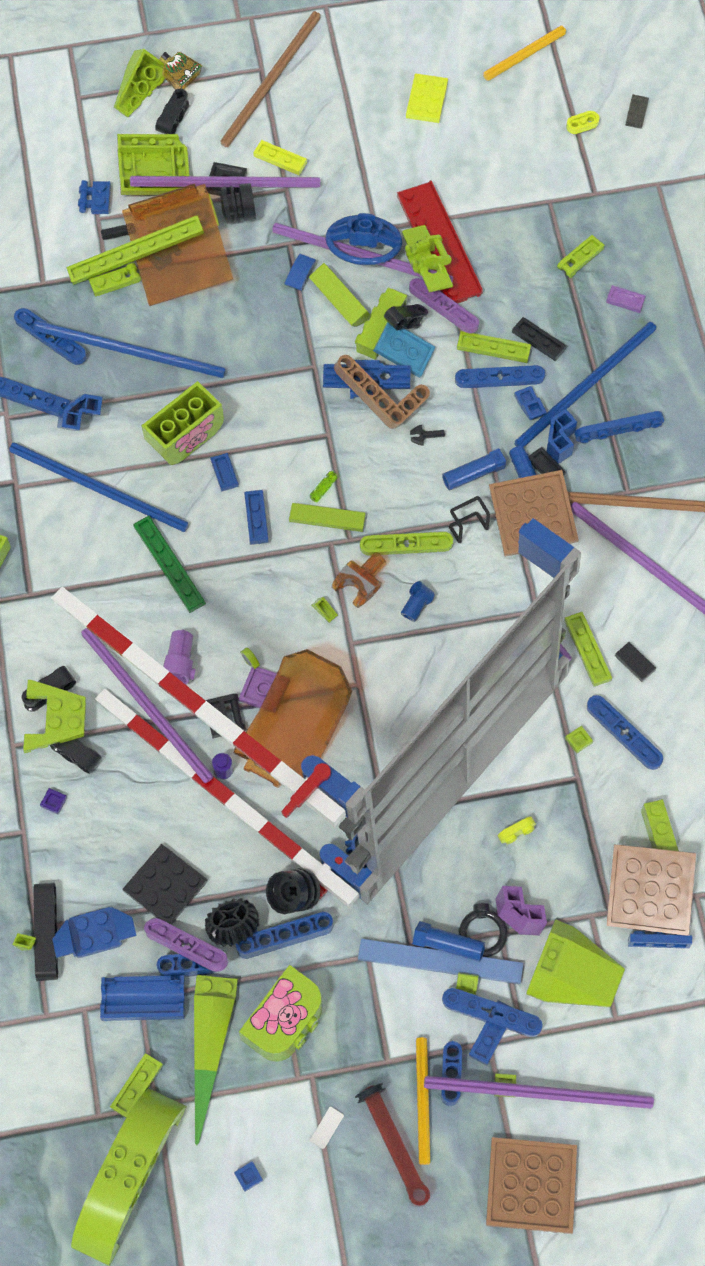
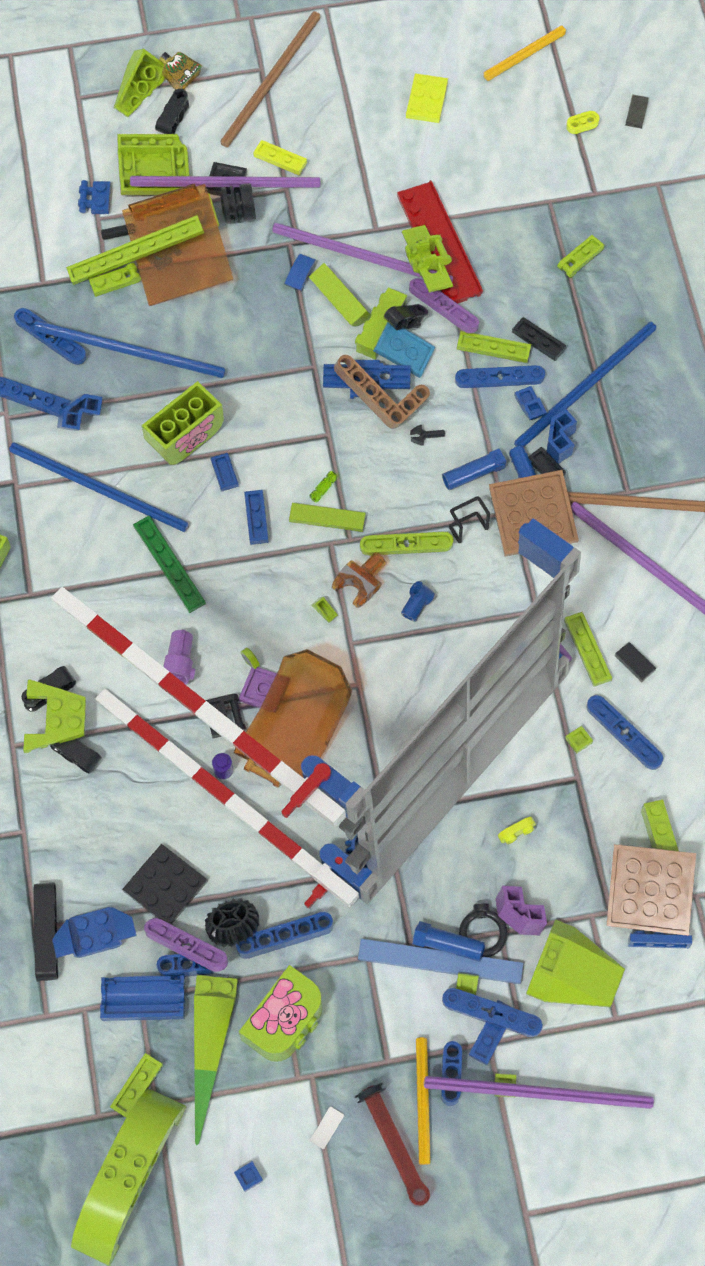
(24, 942): lime piece -> none
(53, 801): dark purple tile -> none
(147, 706): medium lavender axle -> none
(293, 891): black wheel -> none
(364, 231): blue piece -> none
(531, 1185): medium nougat plate -> none
(619, 426): blue piece -> none
(625, 299): medium lavender tile -> none

